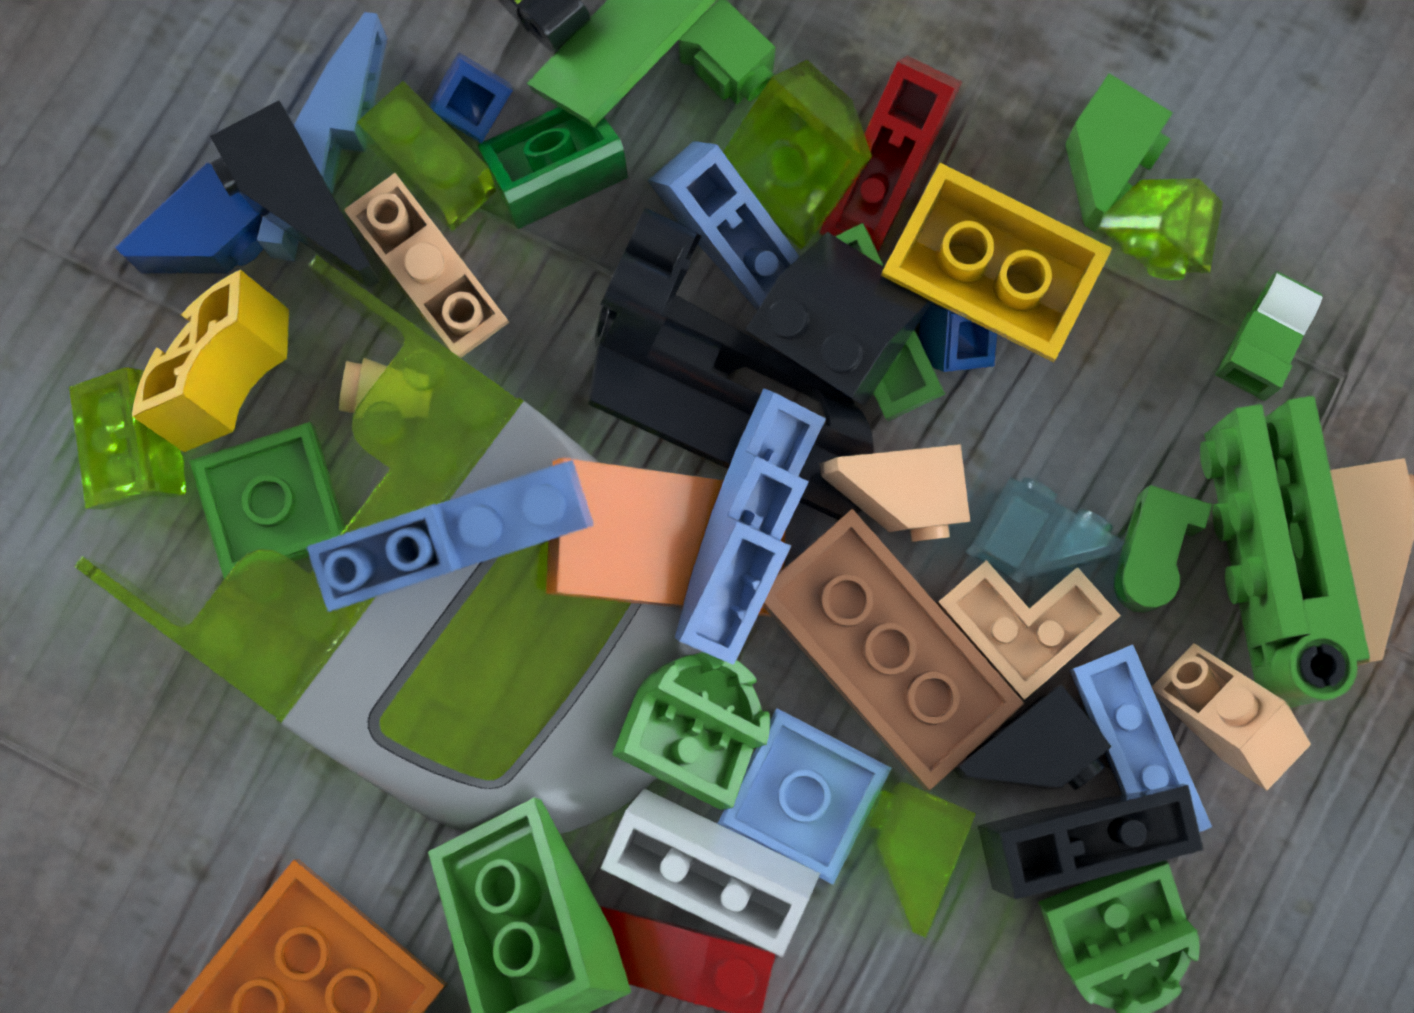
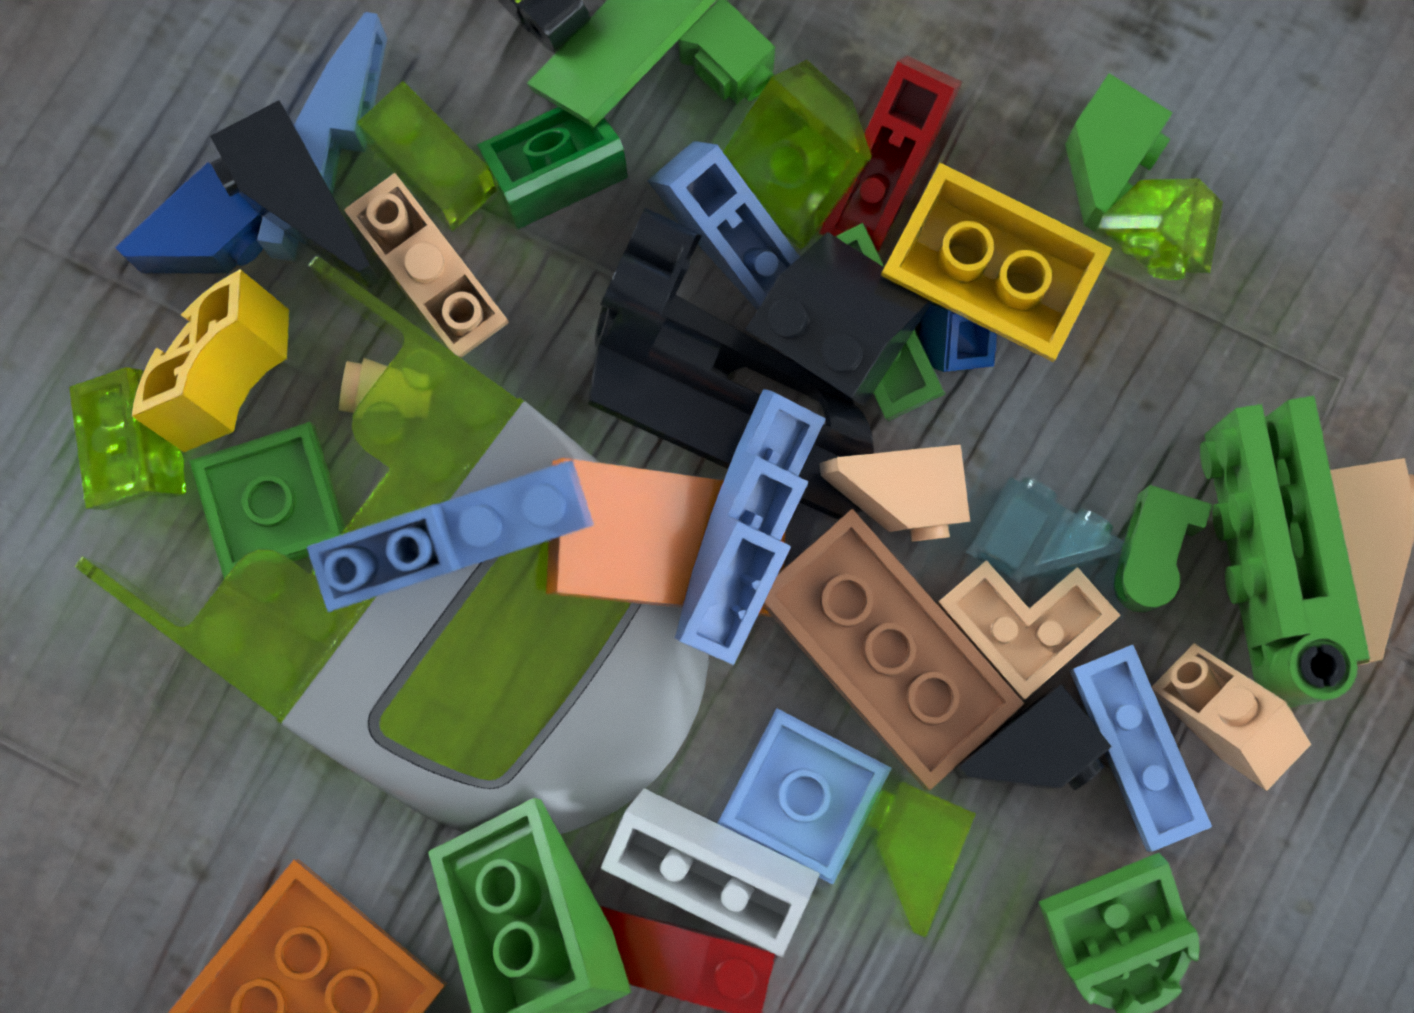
(470, 97): blue slope -> none
(696, 727): bright green slope -> none
(1088, 840): black slope -> none
(1270, 337): bright green leg -> none

